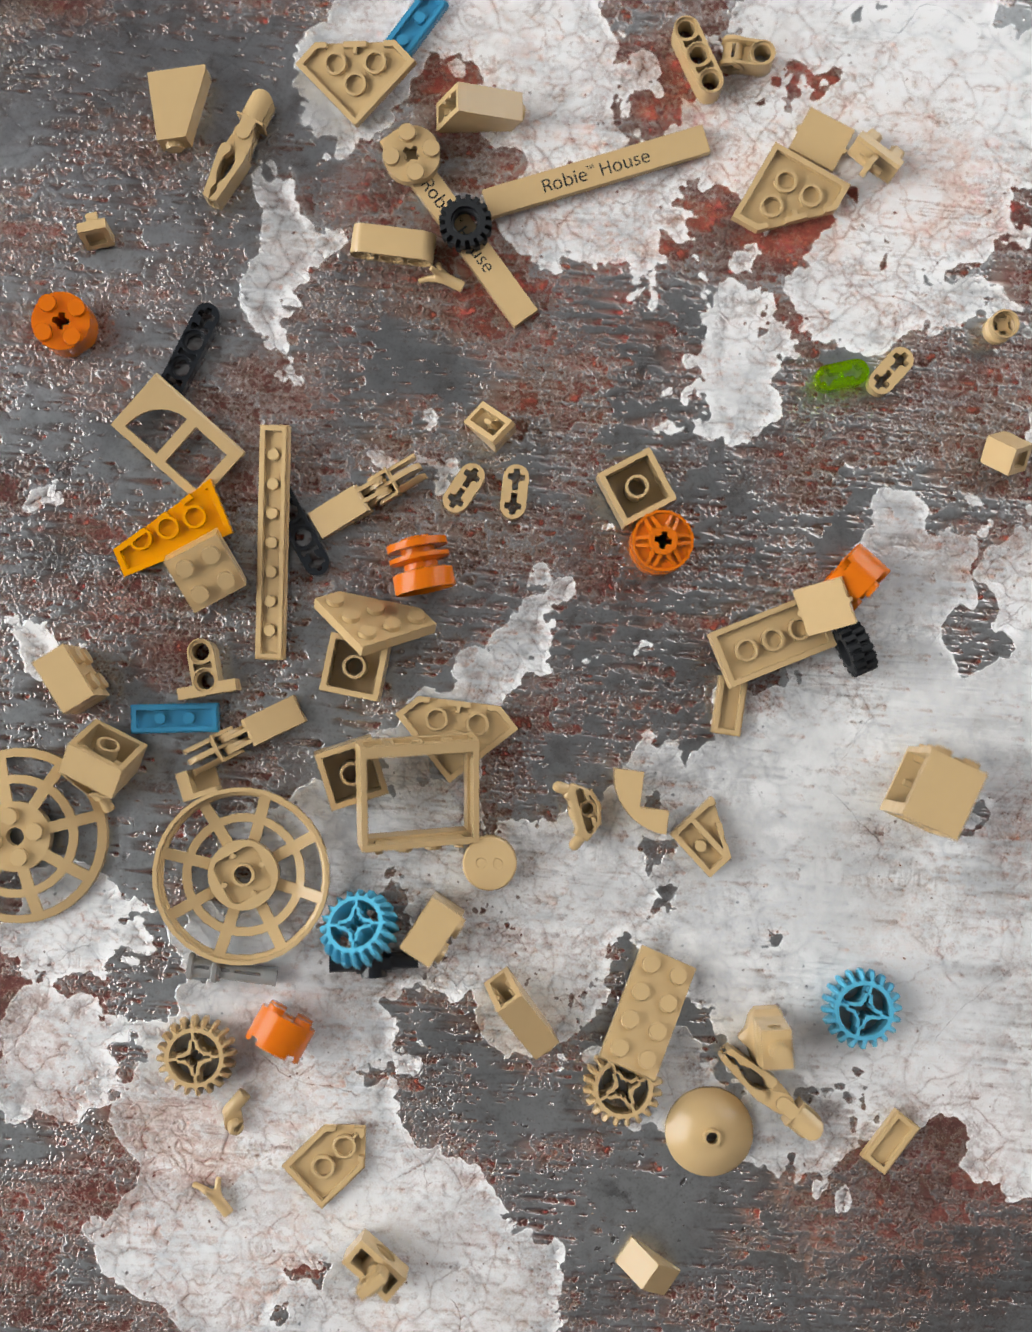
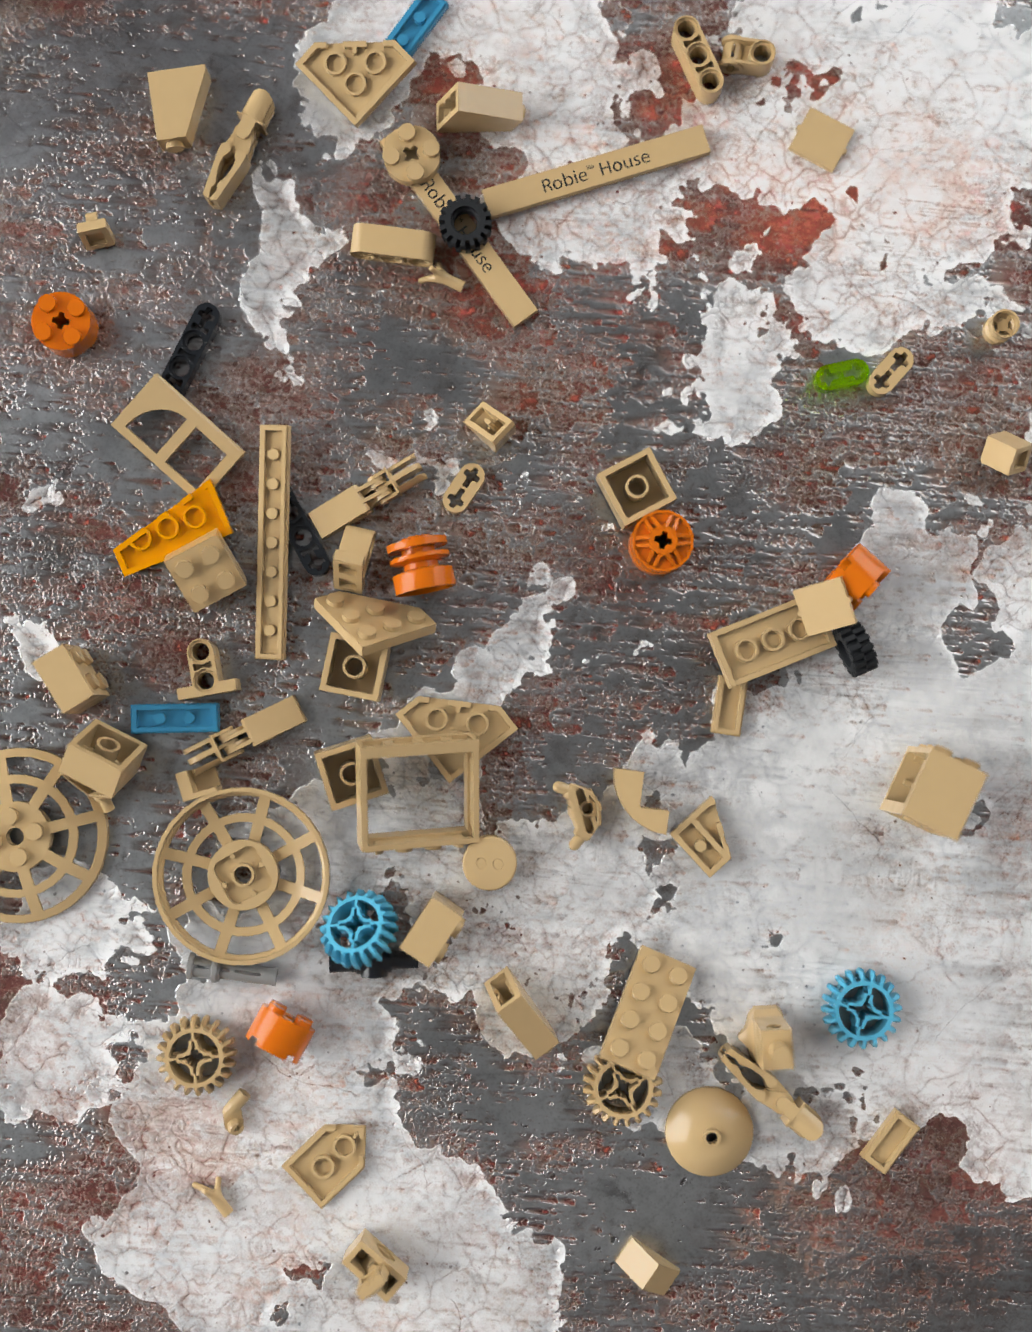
(352, 559): none -> tan tile
(507, 491): tan beam -> none
(788, 192): tan plate -> none
(876, 157): tan hips -> none

